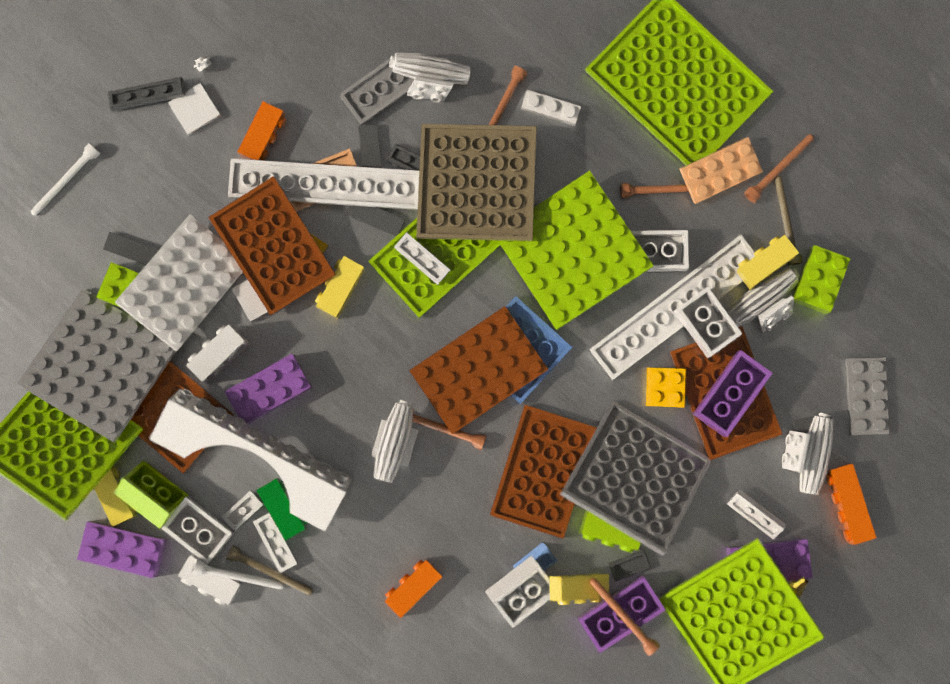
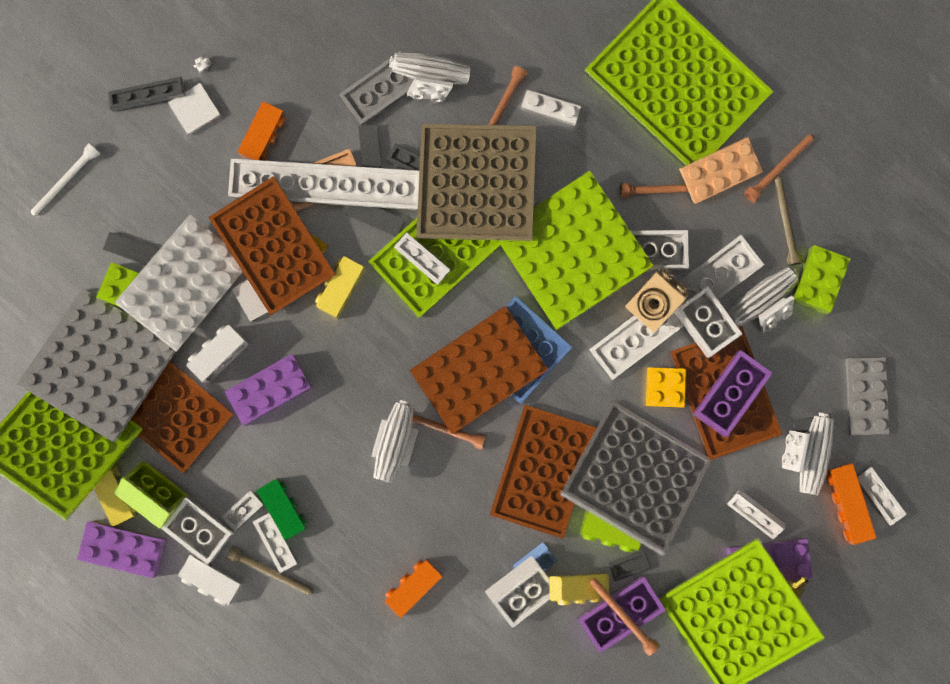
(195, 424): white arch -> none
(200, 567): white piece -> none
(666, 290): none -> tan brick
(766, 261): light yellow brick -> none
(880, 496): none -> white plate

